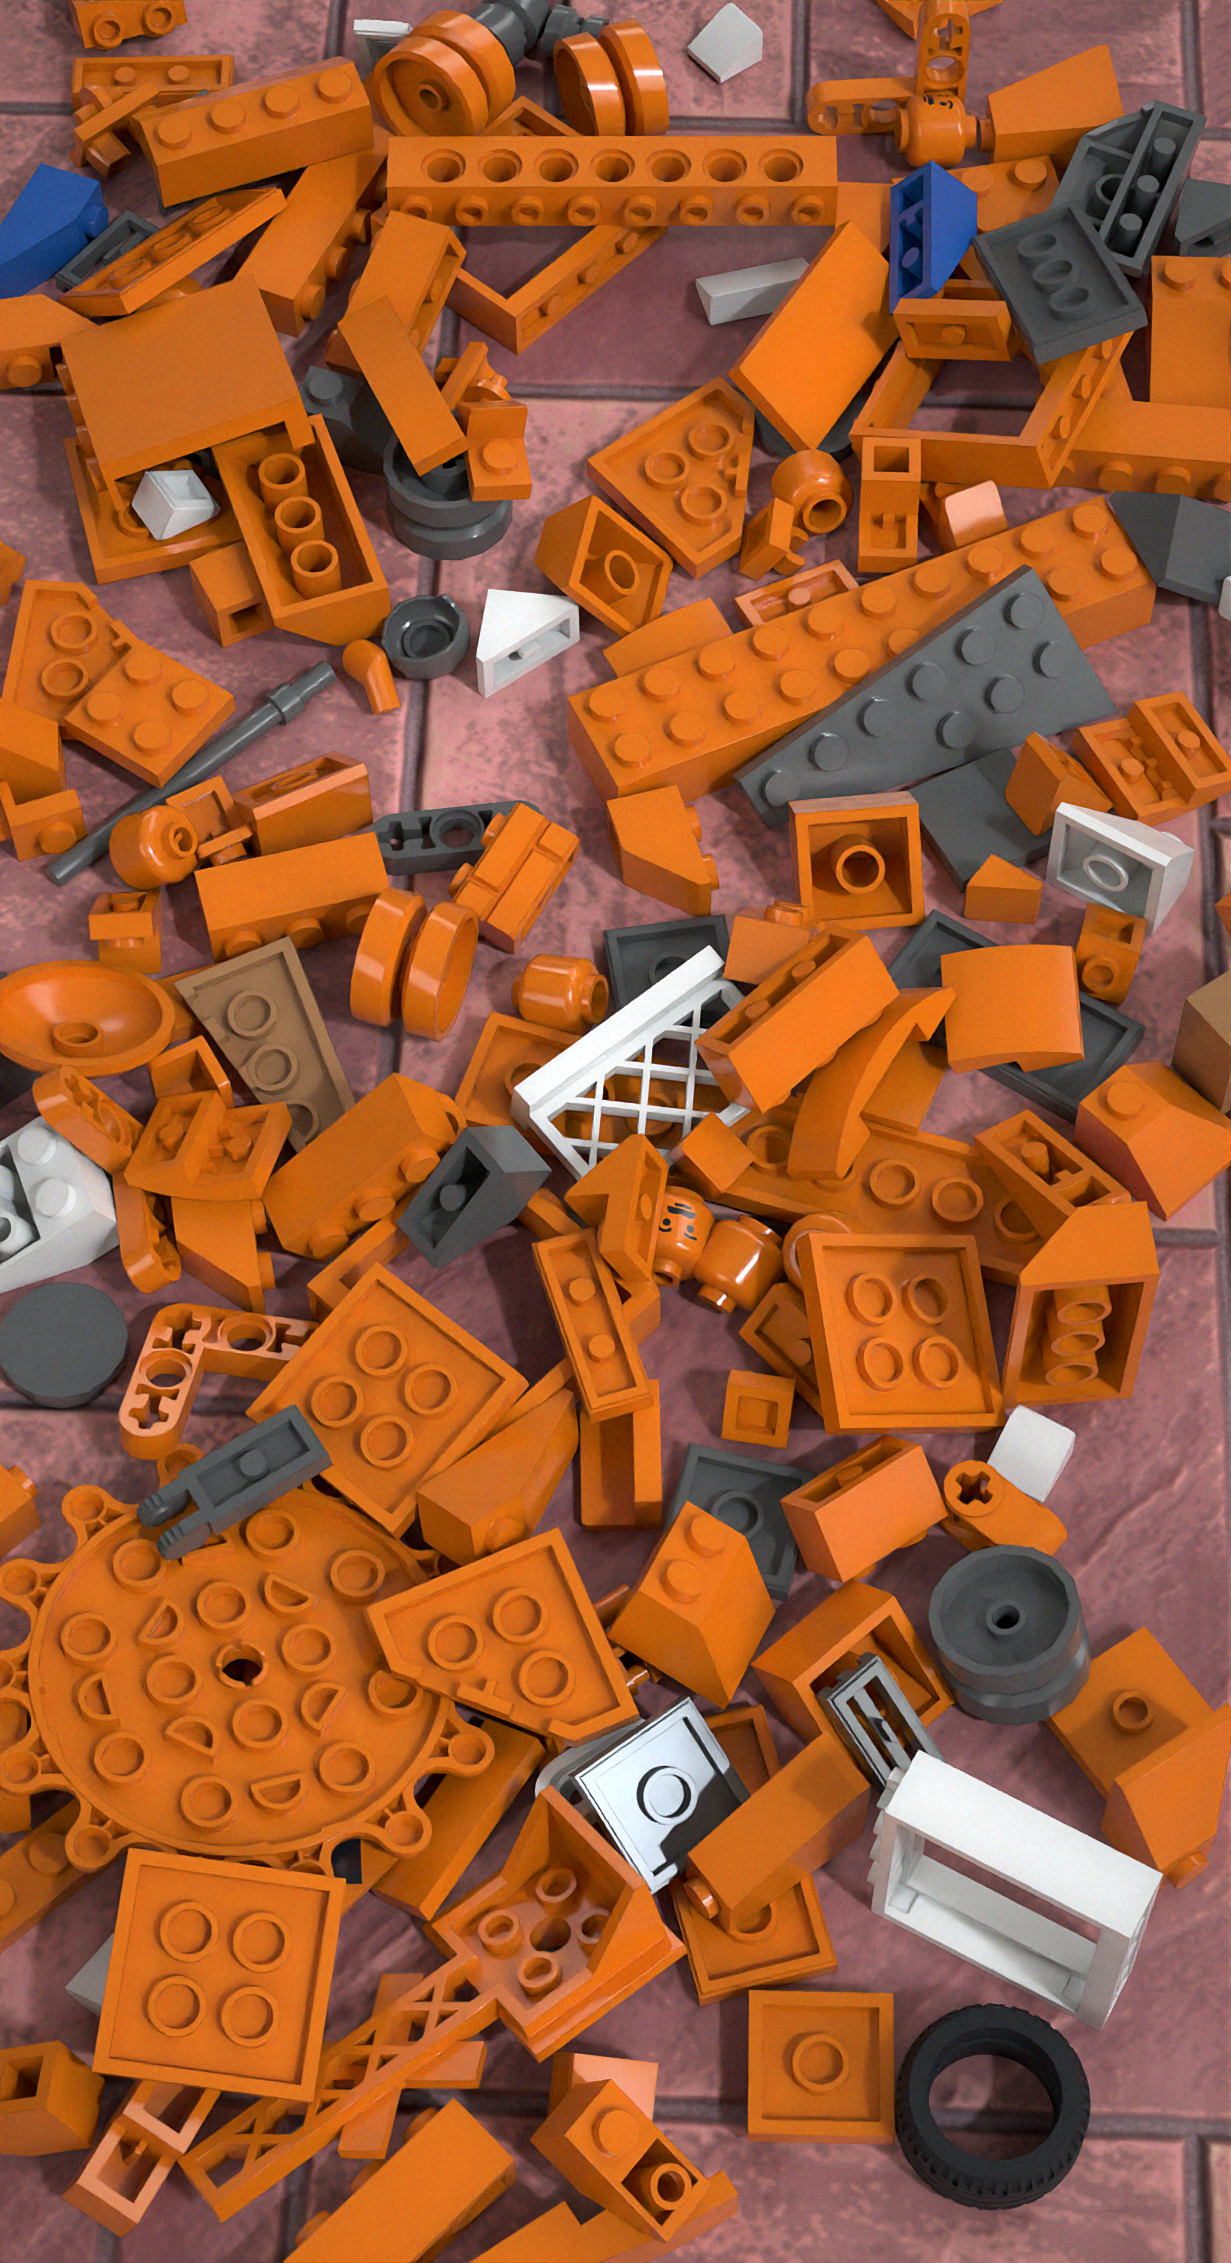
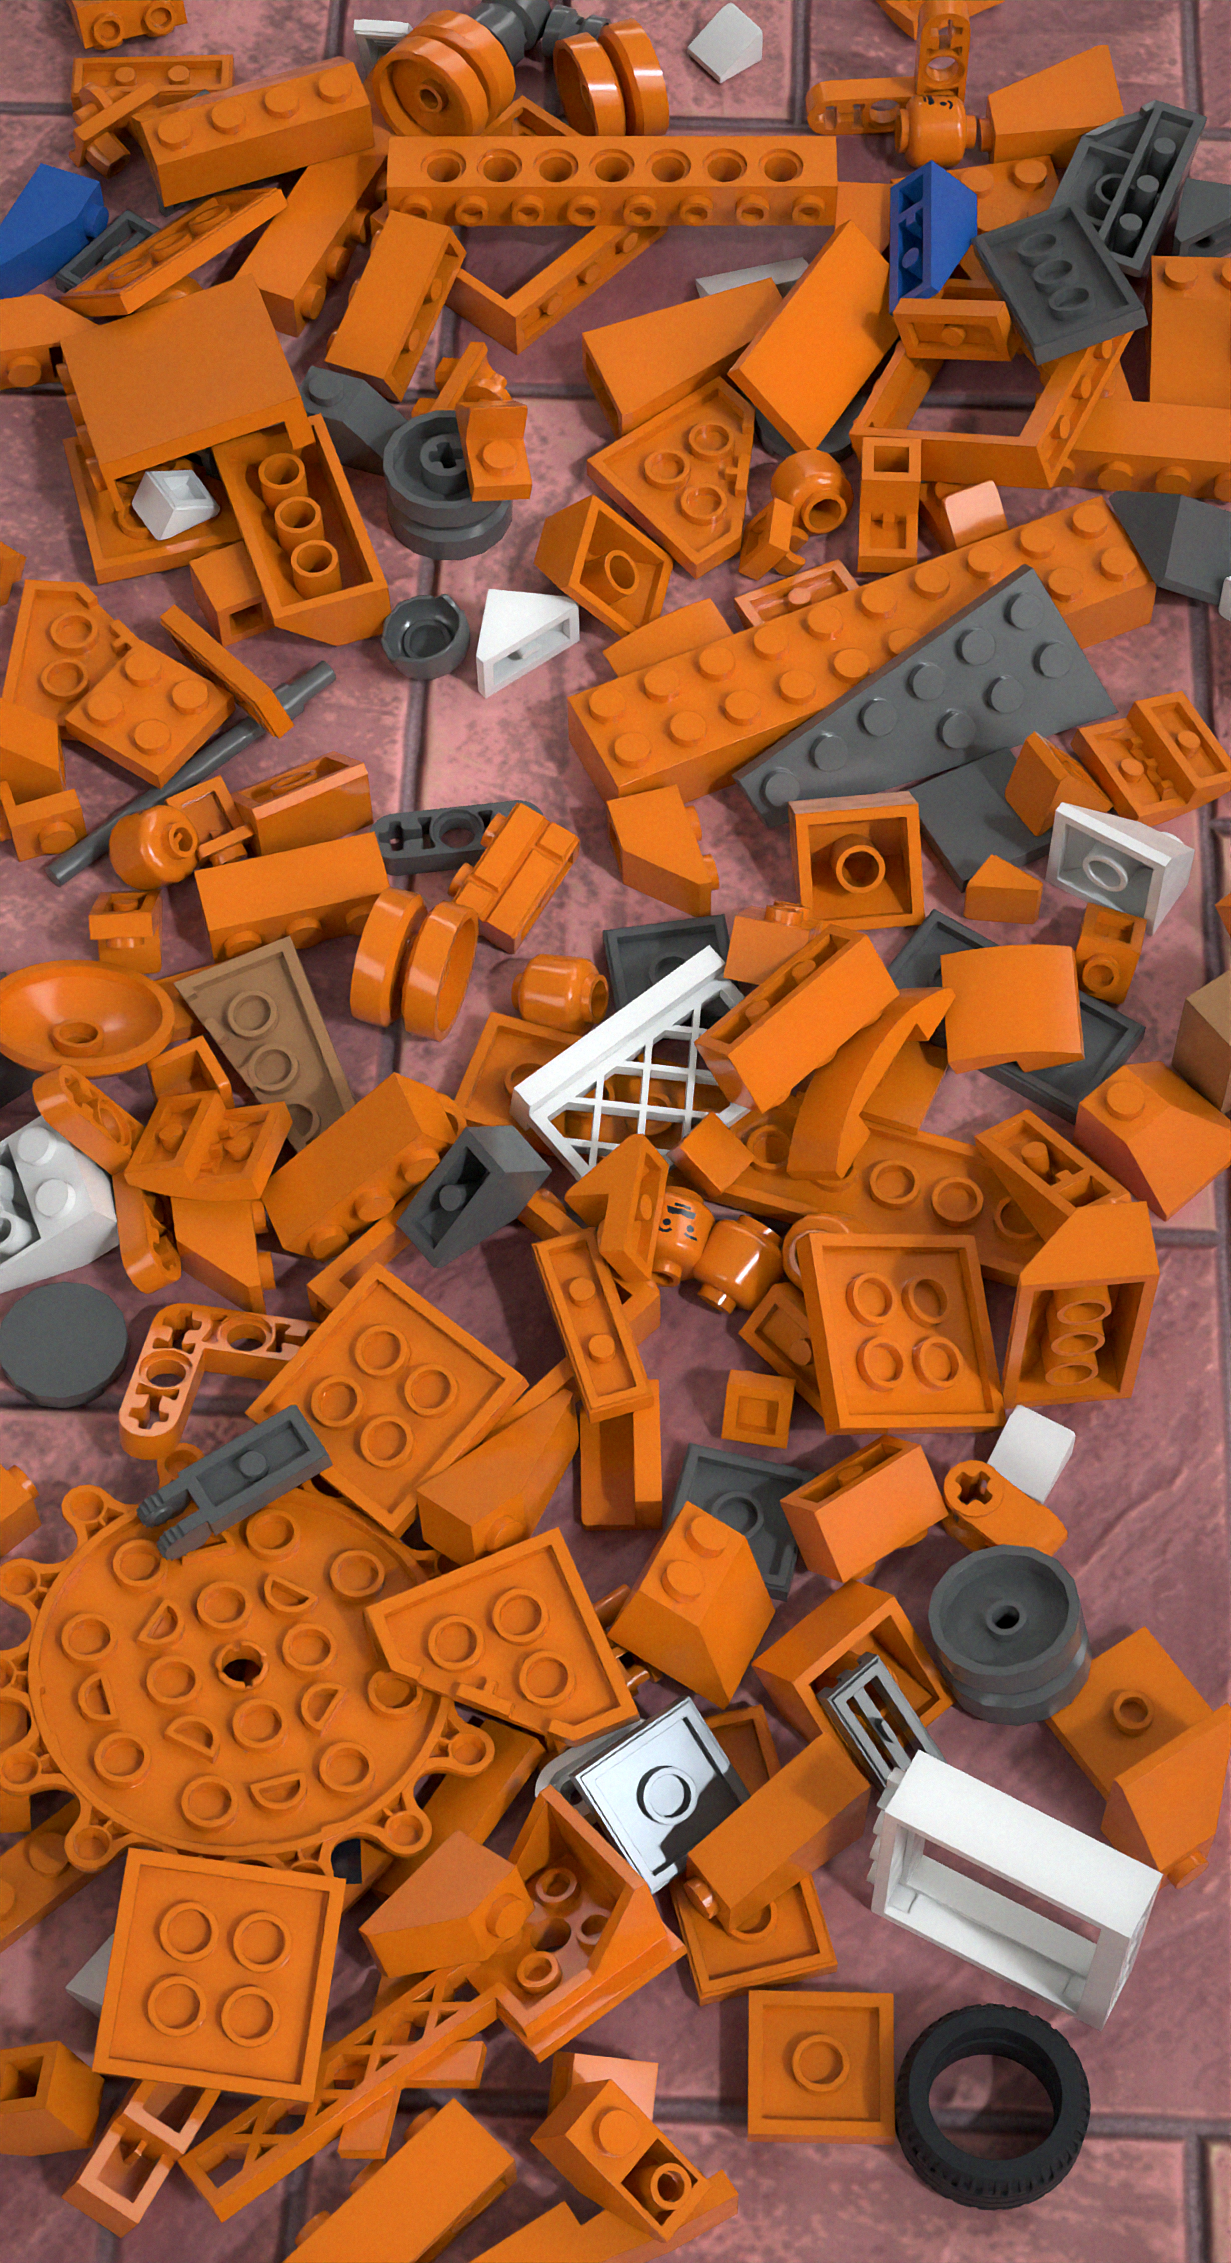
(226, 671): none -> orange tile
(370, 668): orange arm -> none
(403, 386): orange slope -> none
(448, 1911): none -> orange slope
(671, 352): none -> orange slope

